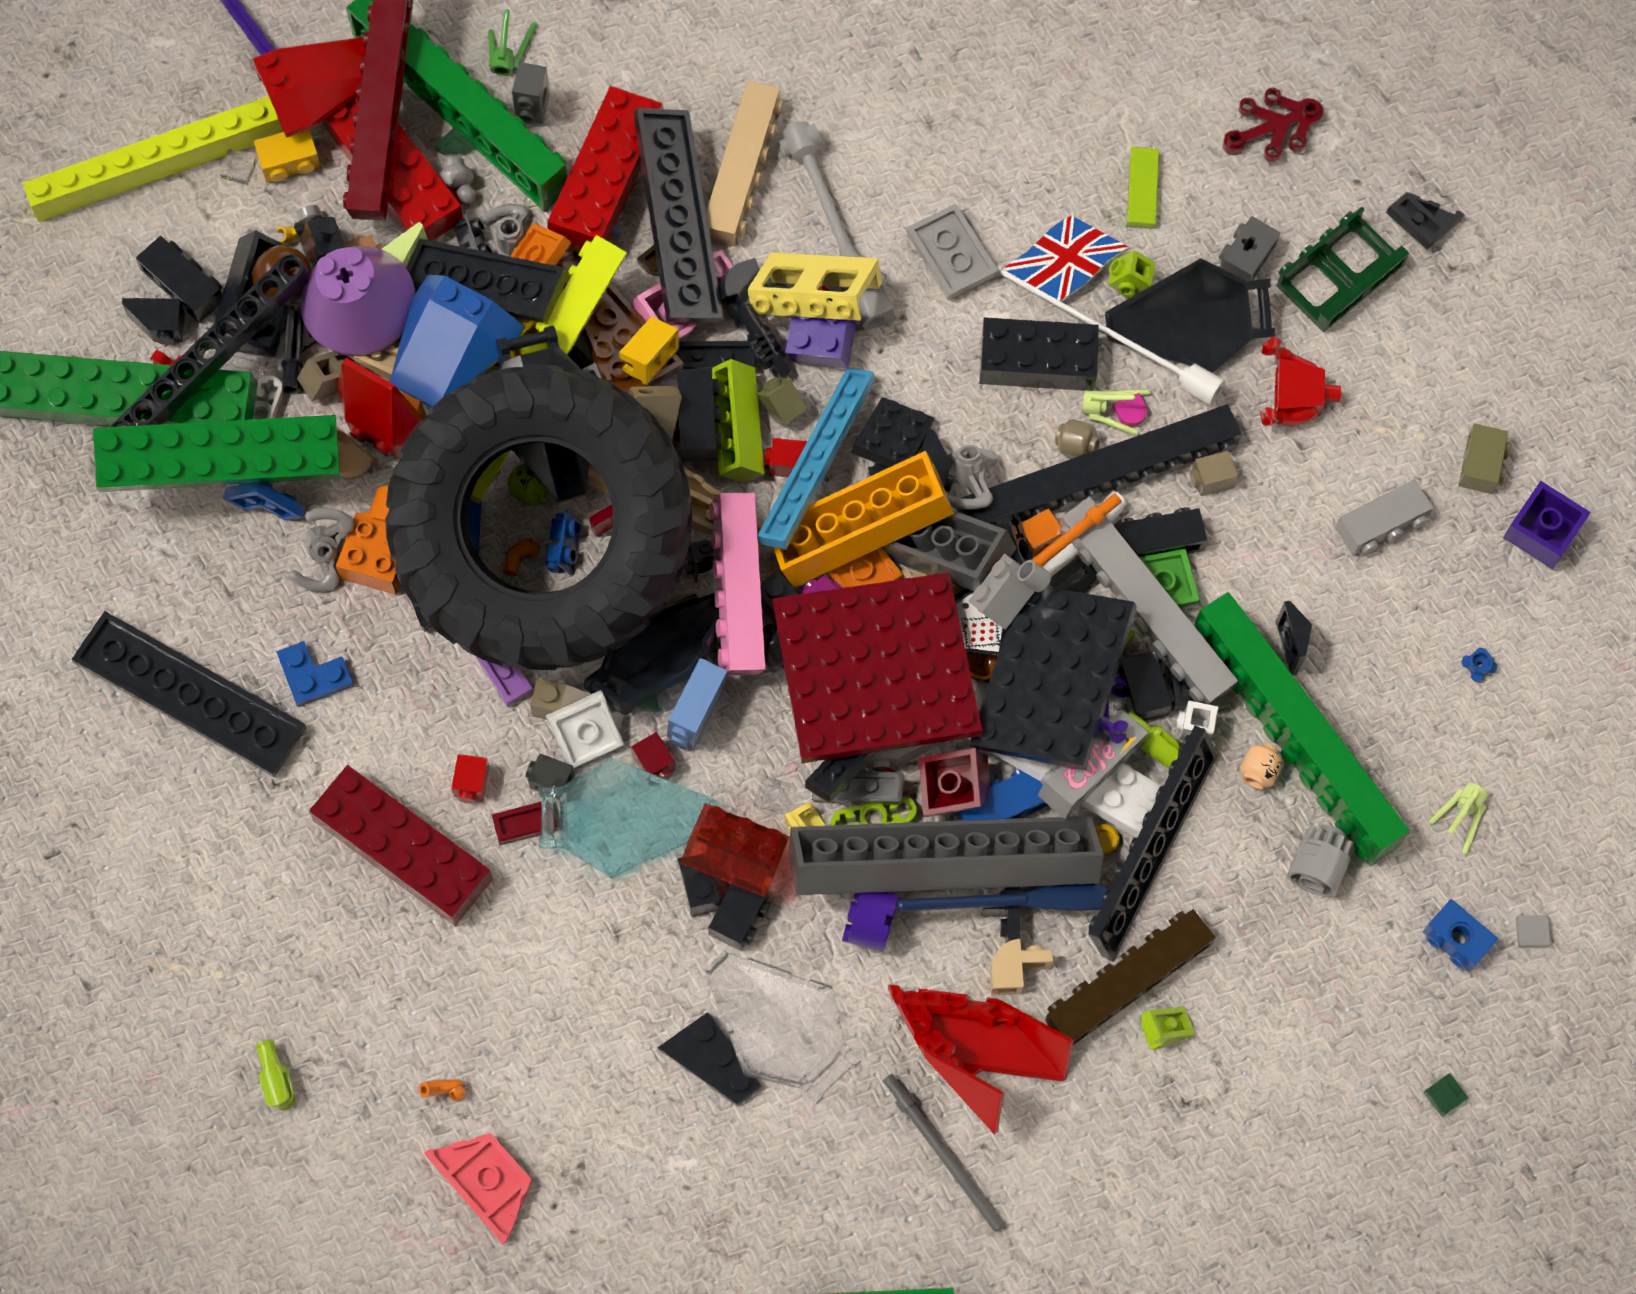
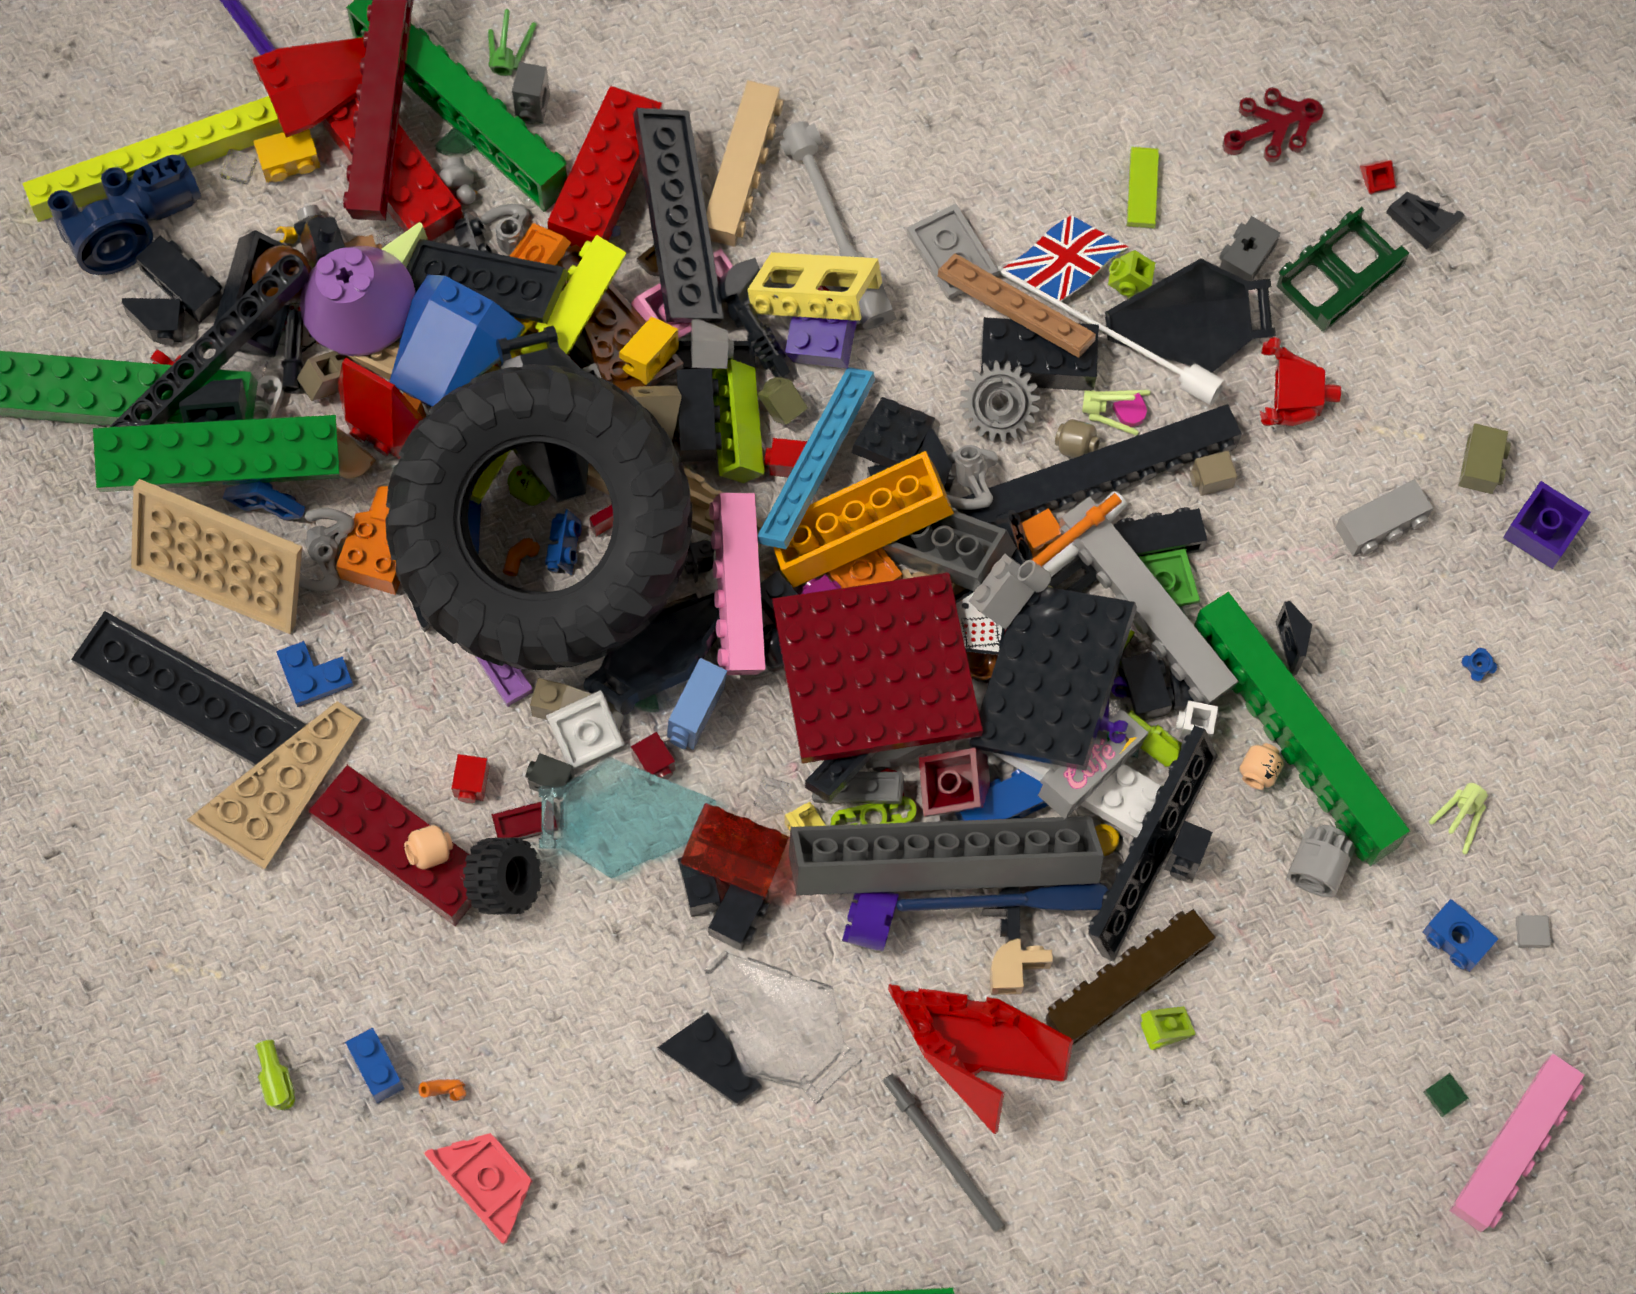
(117, 230): none -> dark blue piece
(215, 402): none -> black slope
(215, 556): none -> tan plate
(267, 800): none -> tan wing
(374, 1065): none -> blue brick
(428, 847): none -> light nougat head
(502, 876): none -> black tyre
(709, 345): none -> light grey slope
(996, 382): none -> light grey gear
(1017, 305): none -> medium nougat tile
(1188, 851): none -> black brick
(1378, 175): none -> red slope
(1517, 1143): none -> bright pink brick

